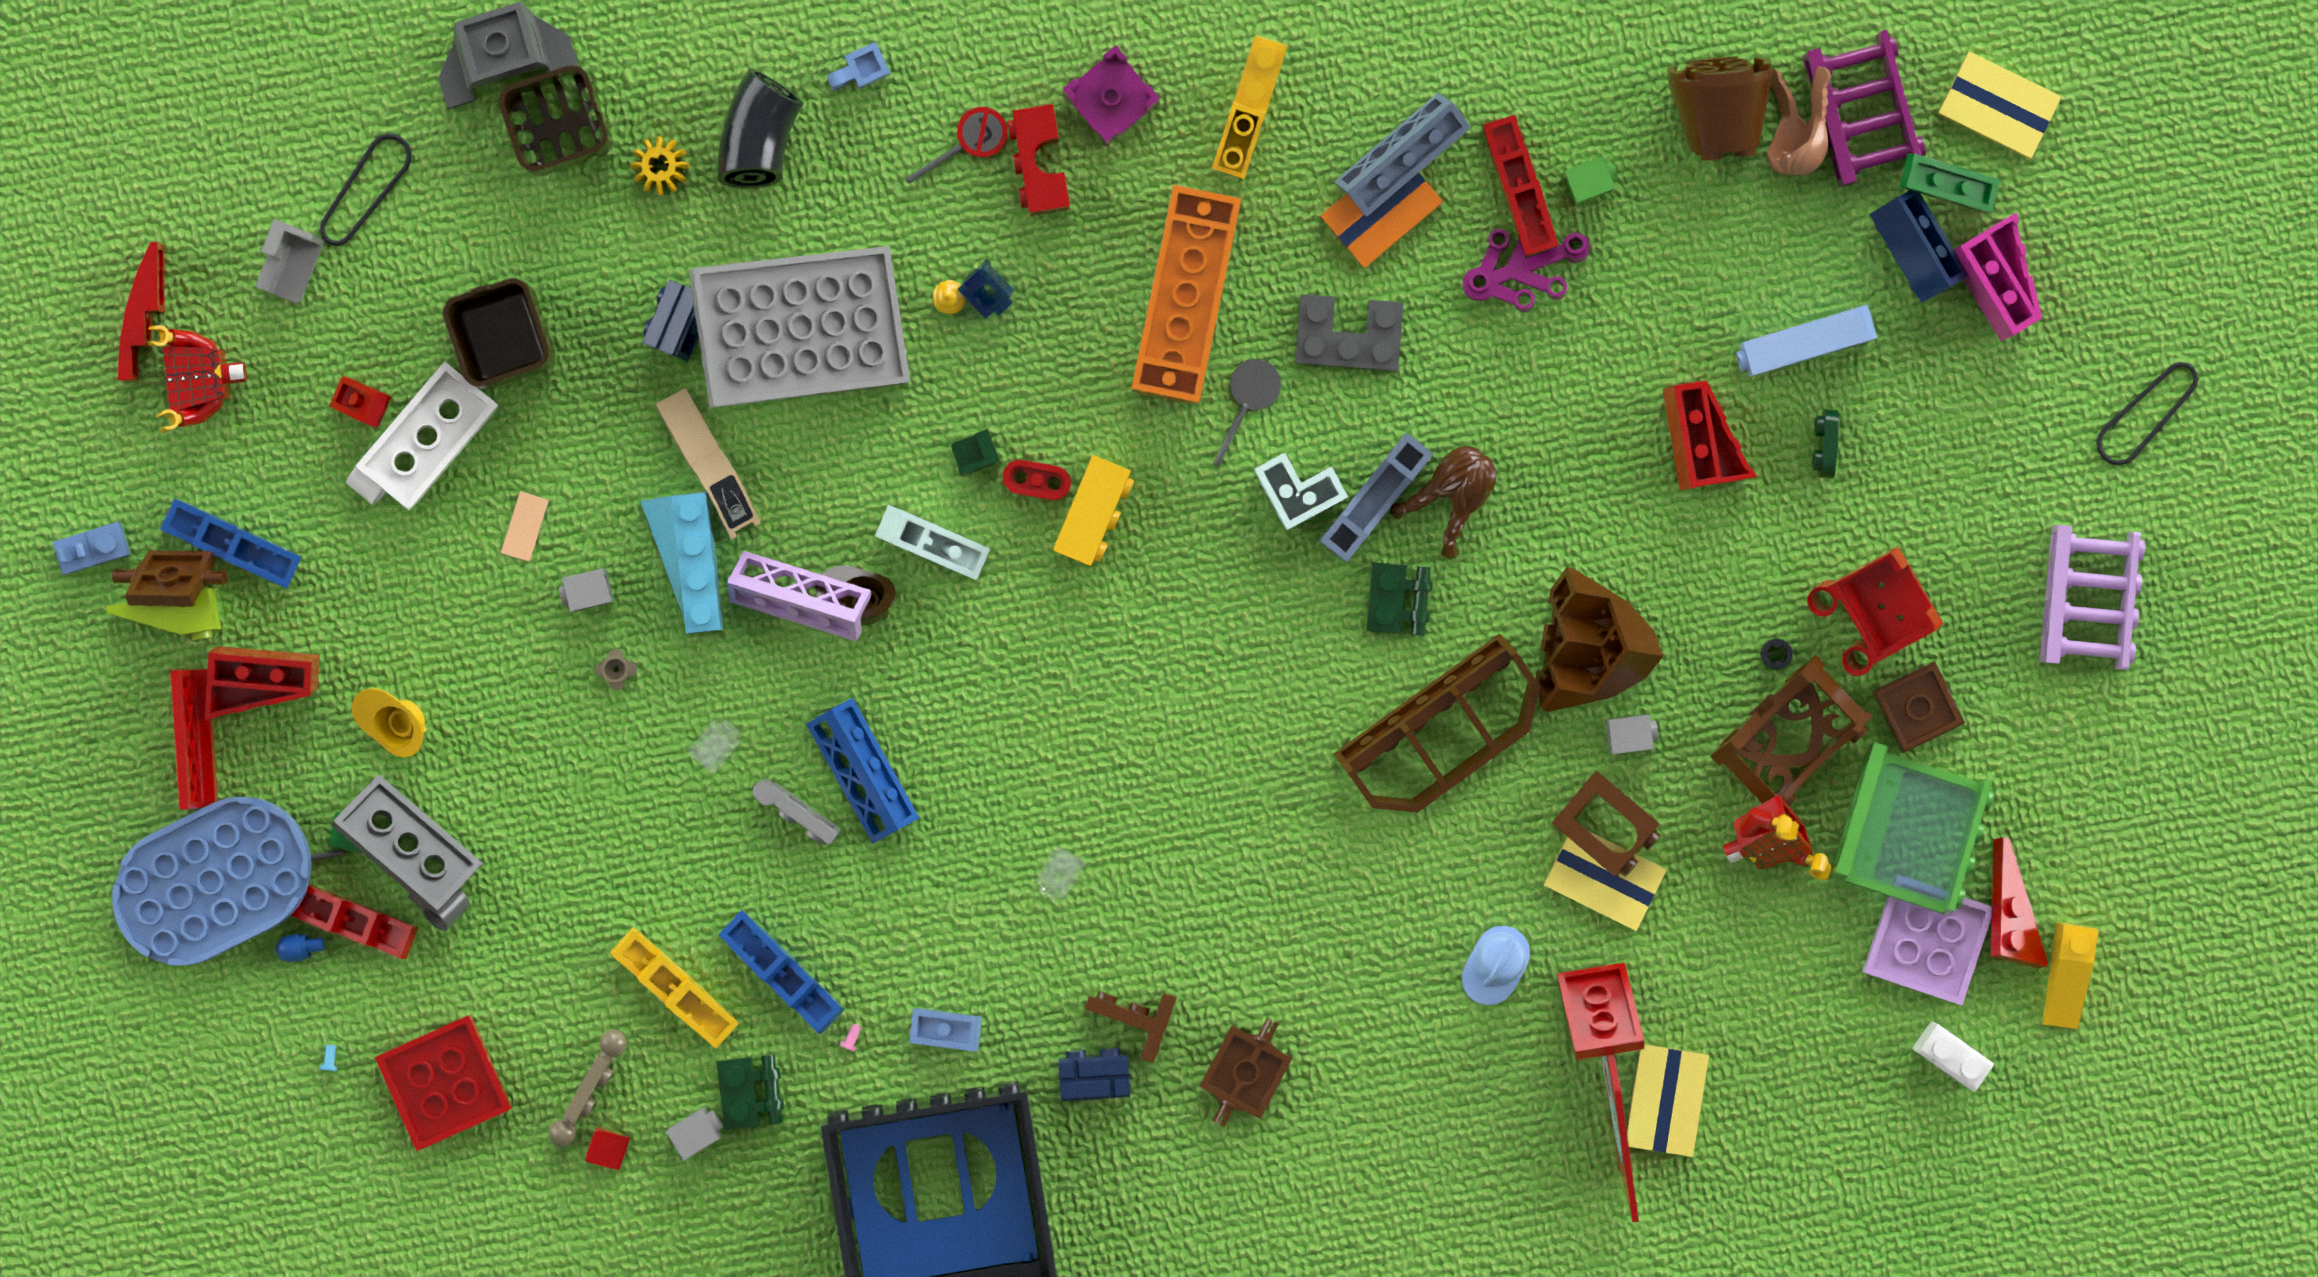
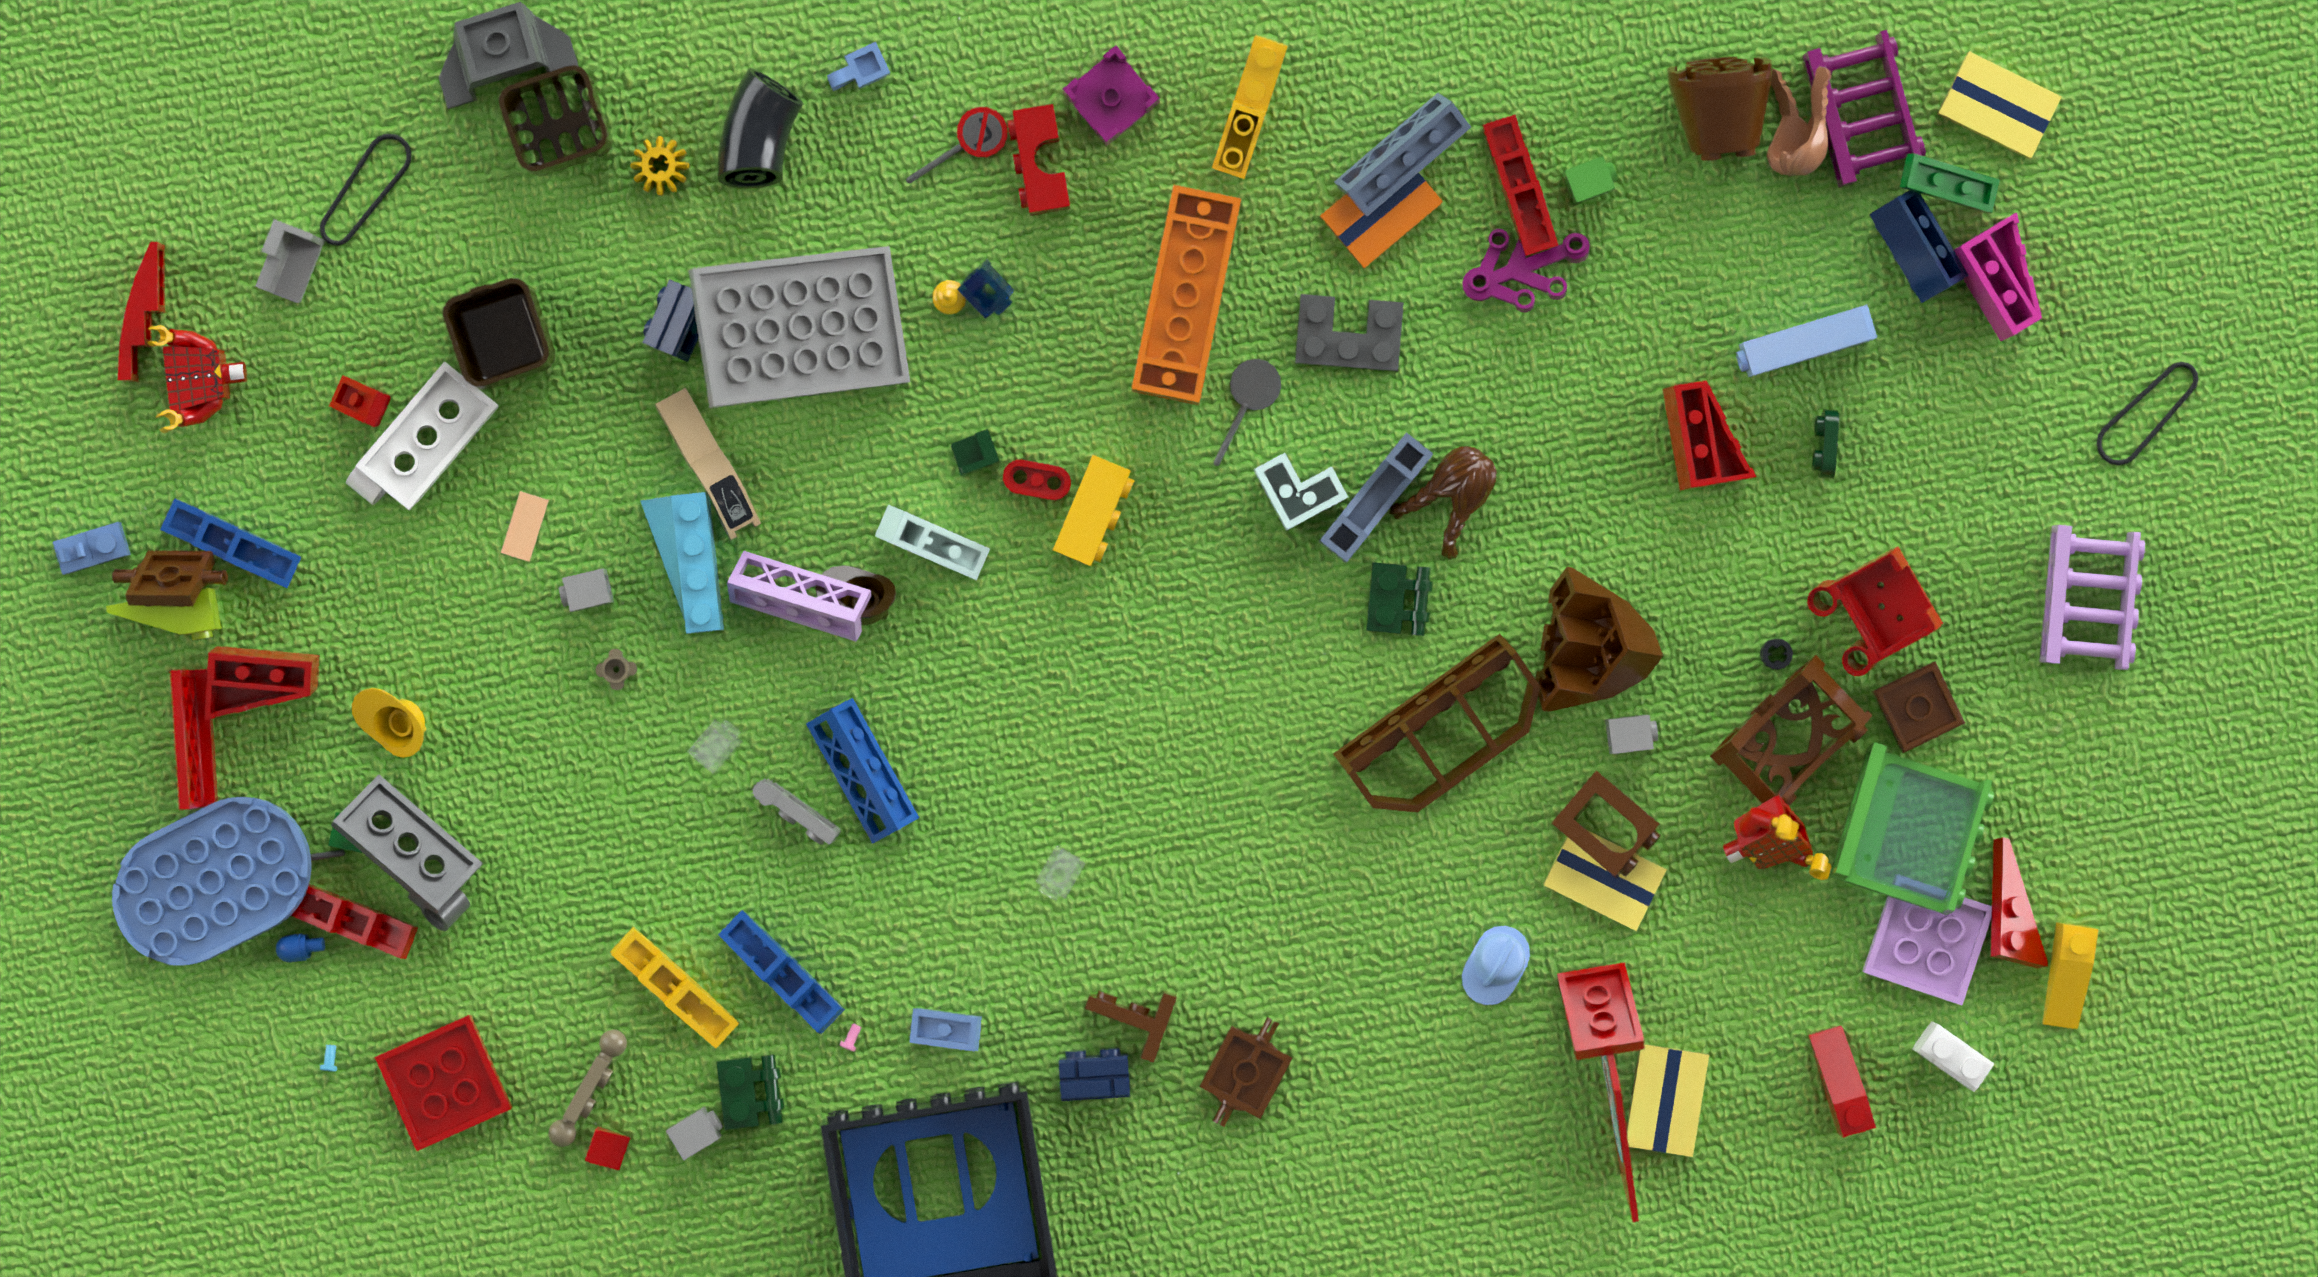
(1841, 1082): none -> slope

